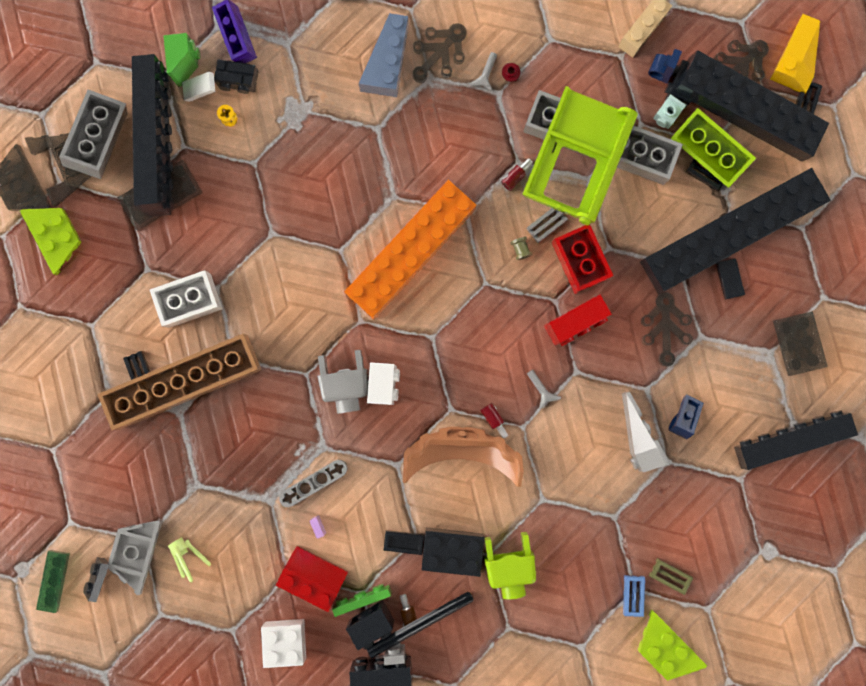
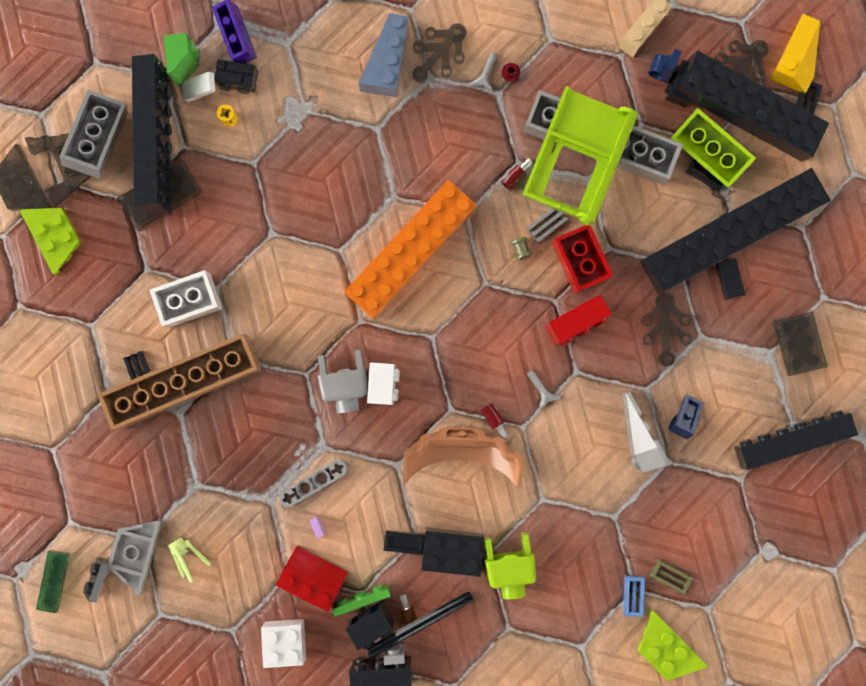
(671, 105): light aqua brick -> none

